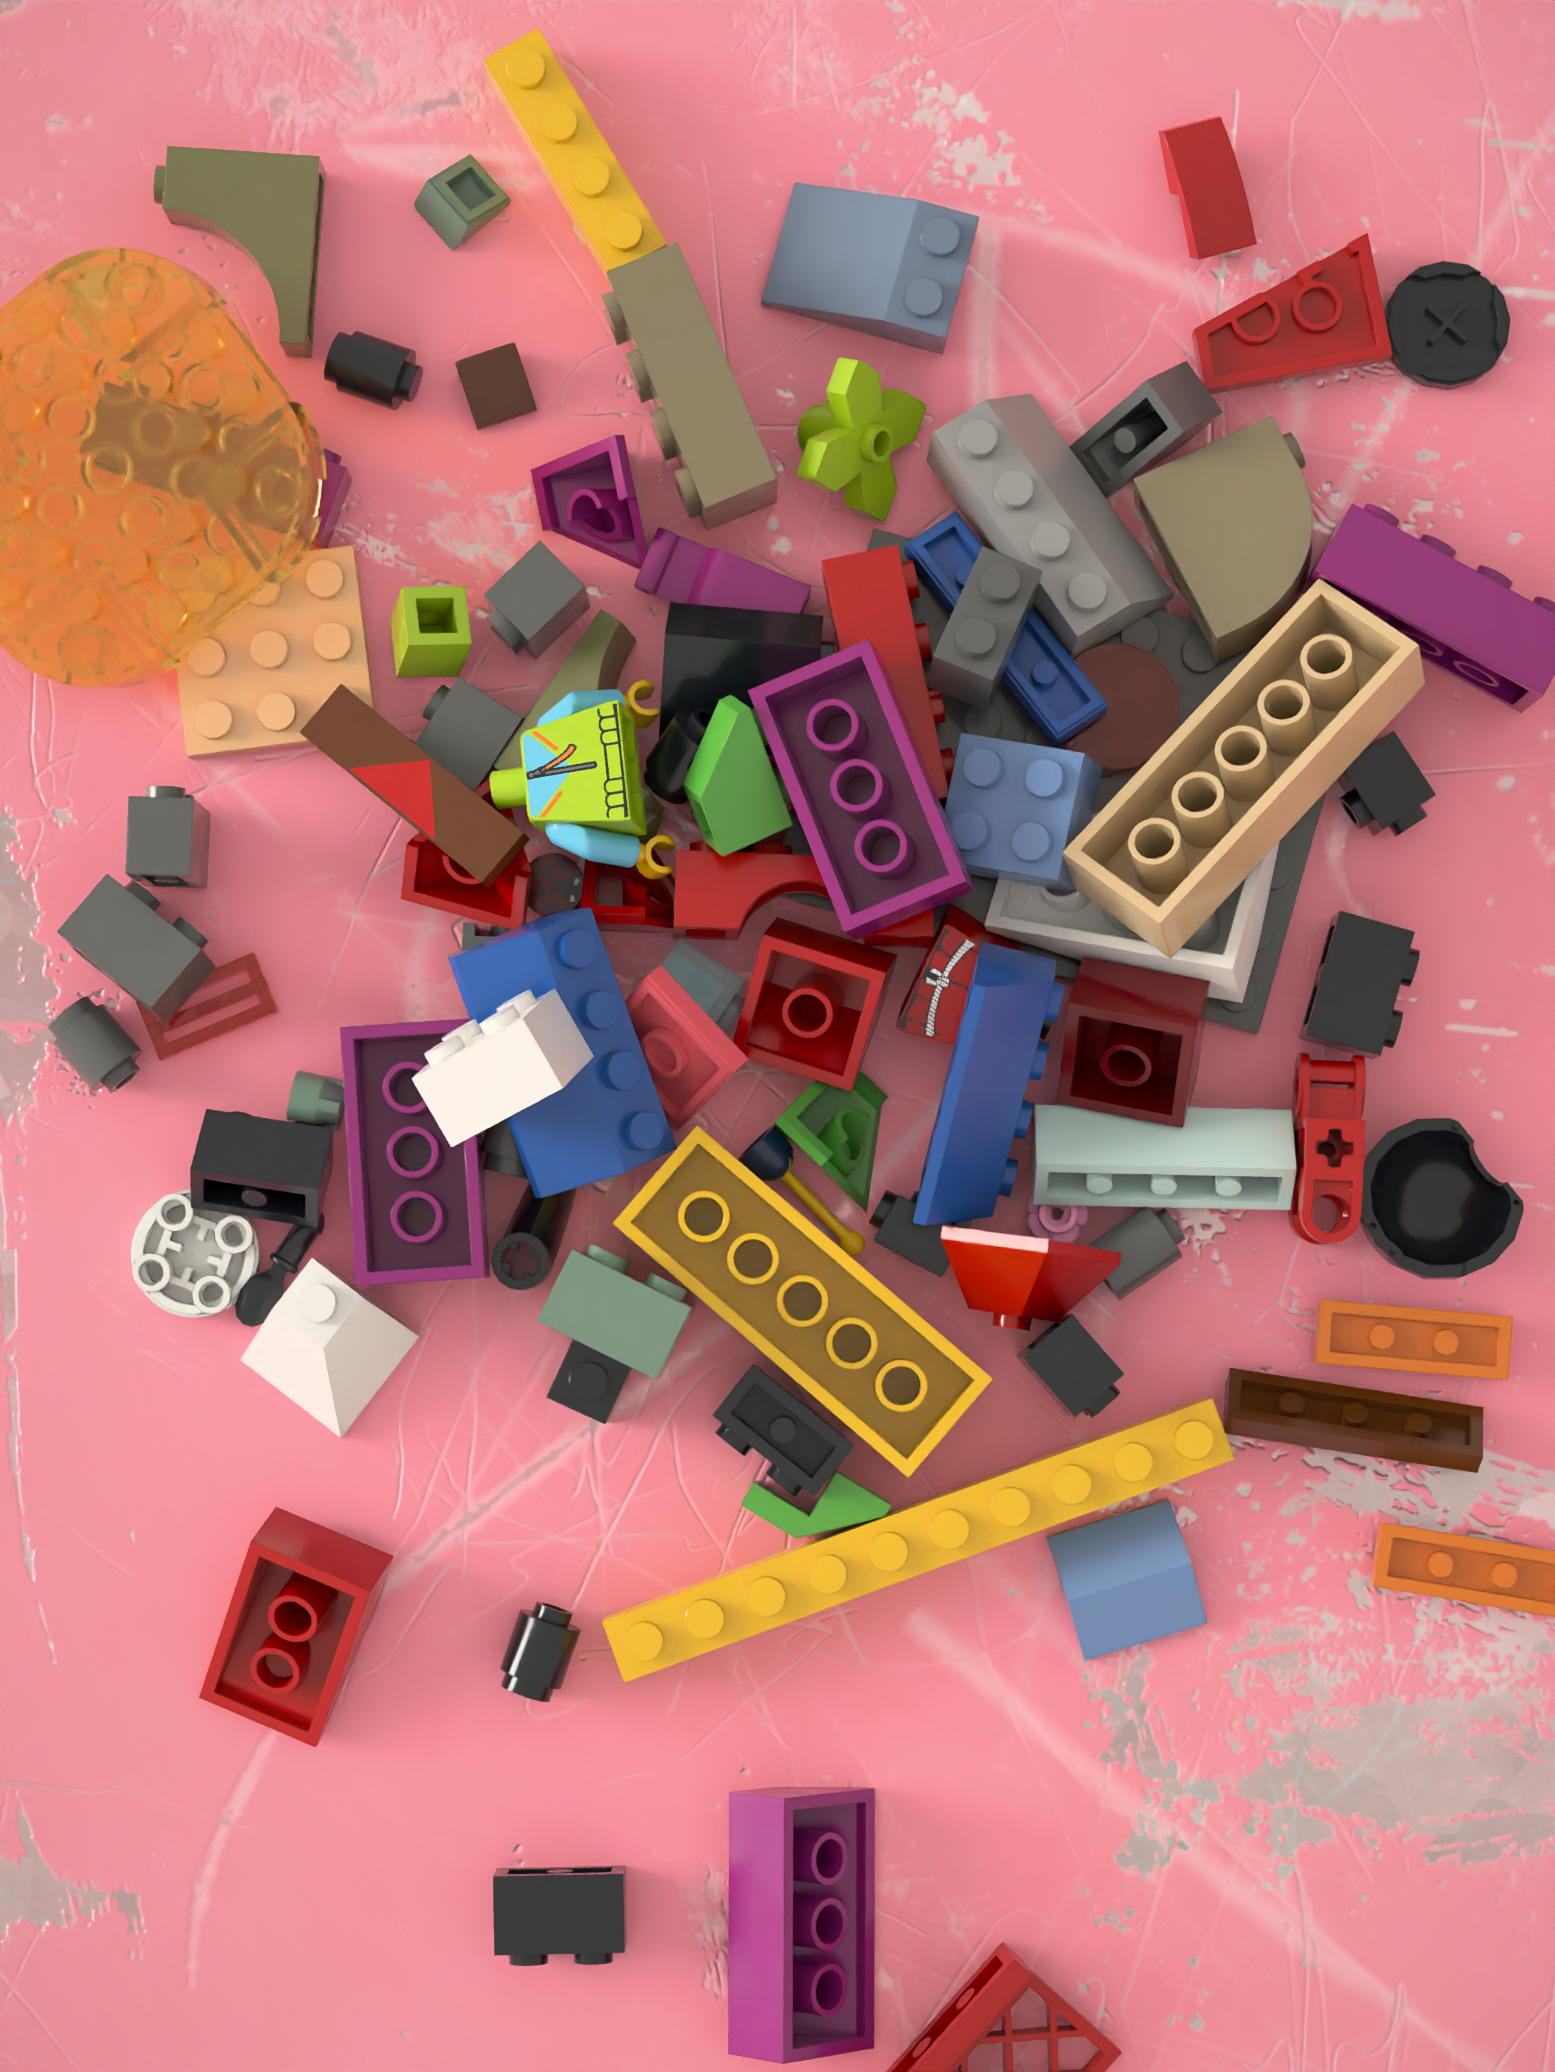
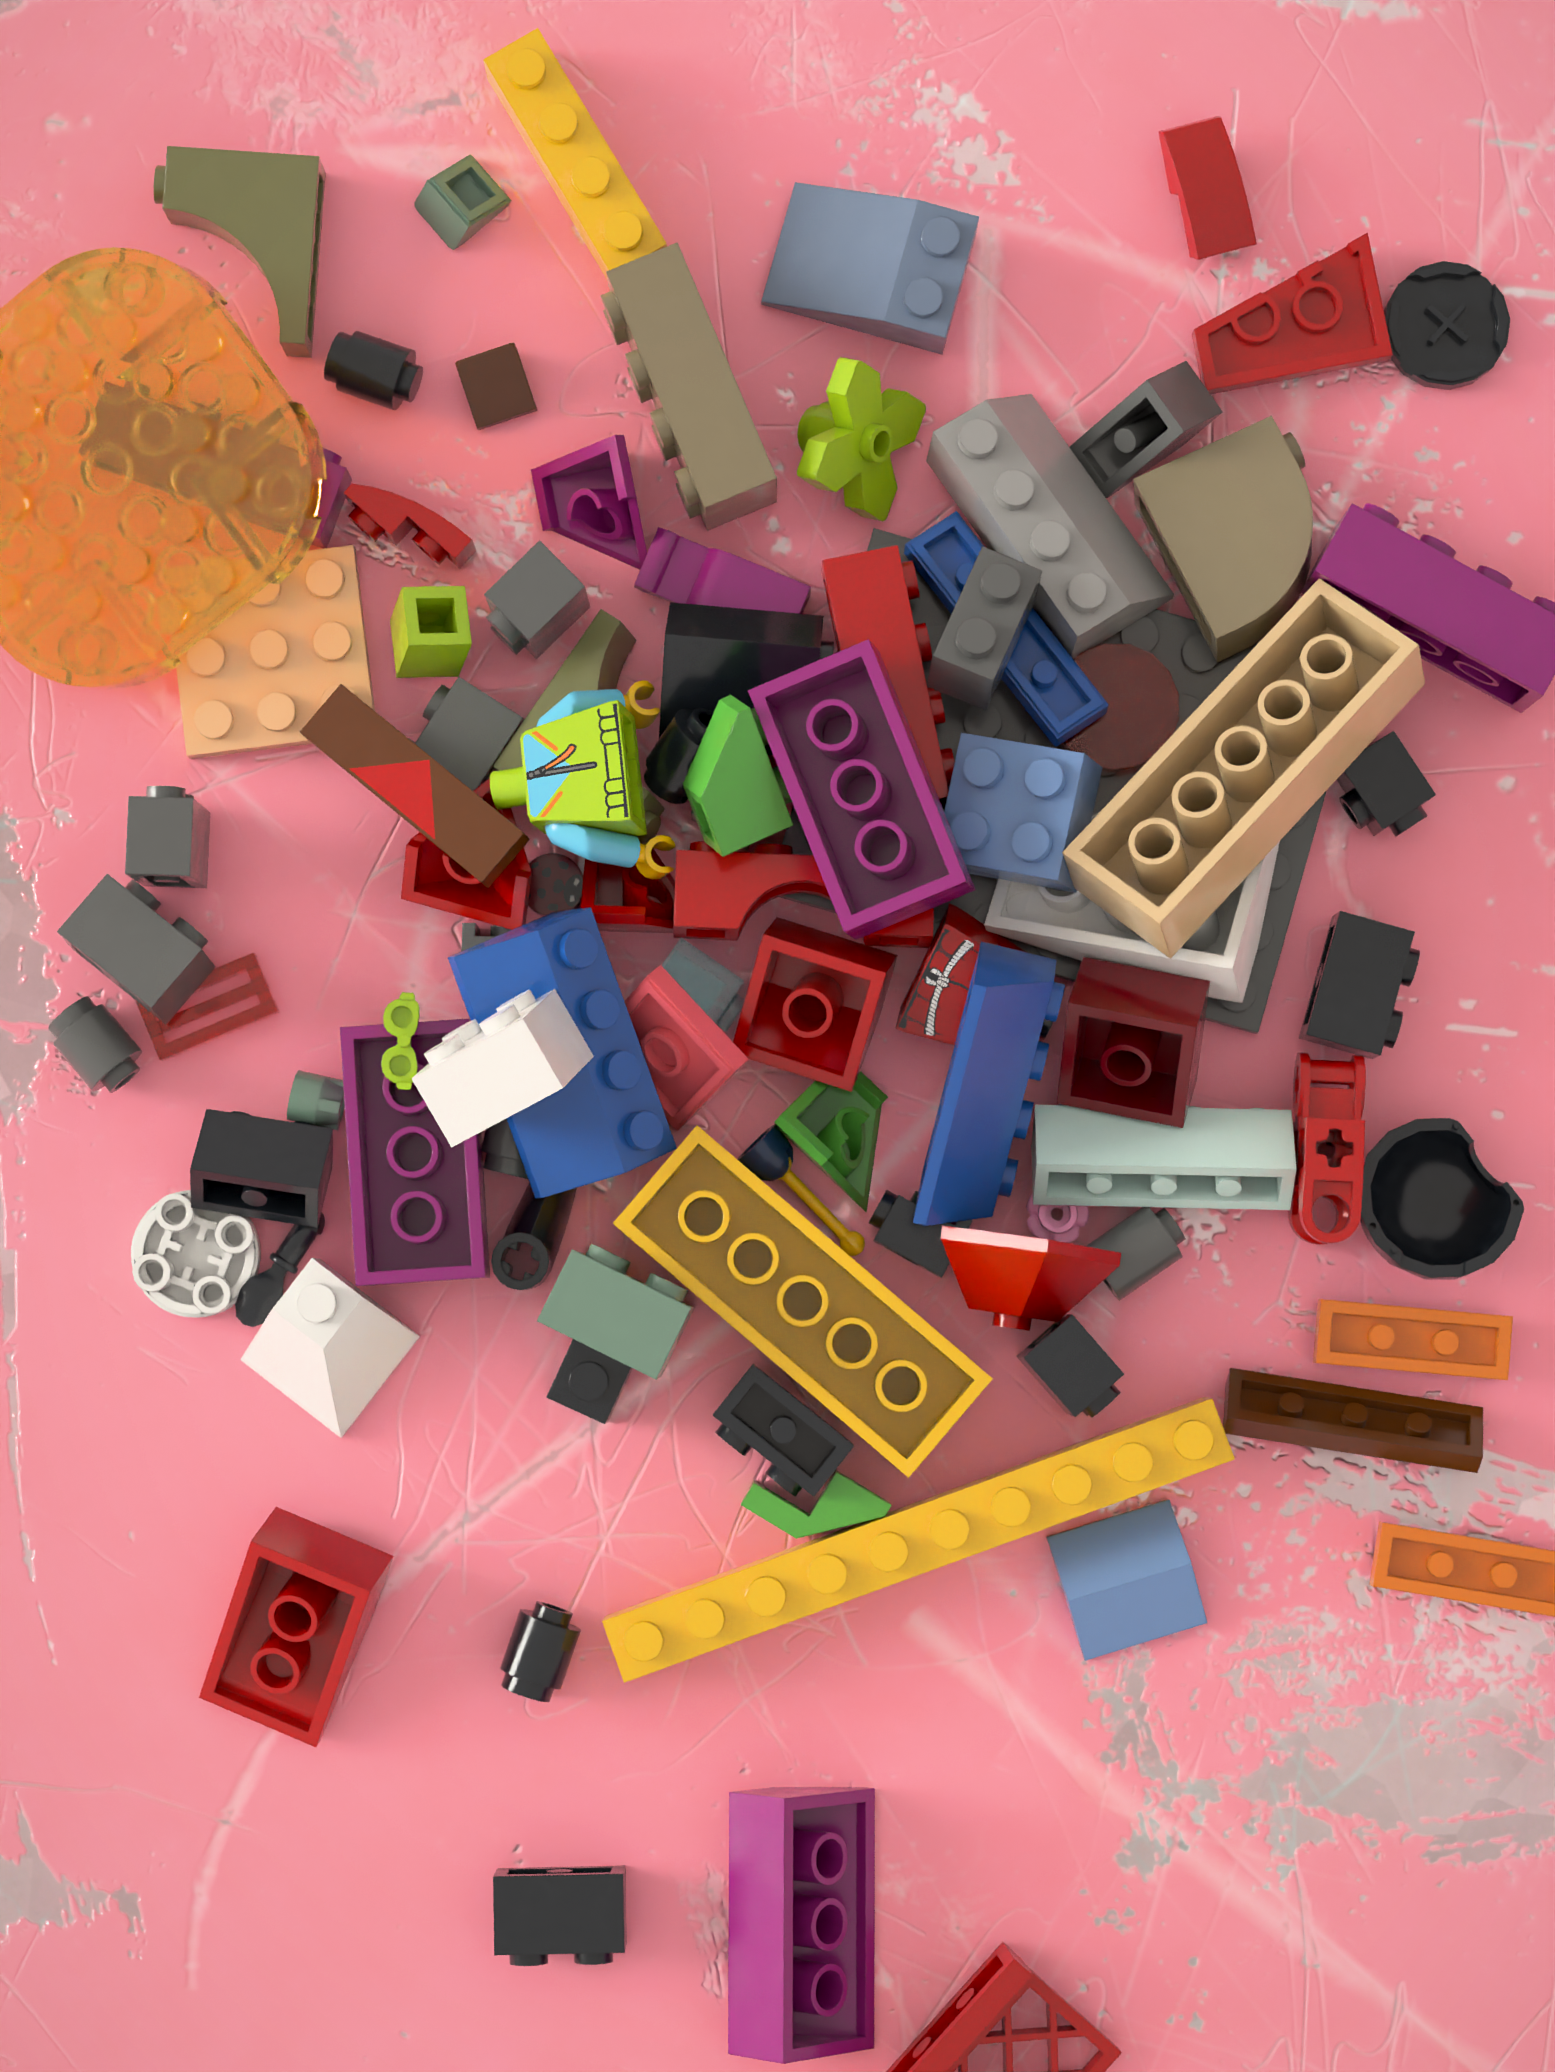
(394, 516): none -> red slope
(401, 1020): none -> lime piece

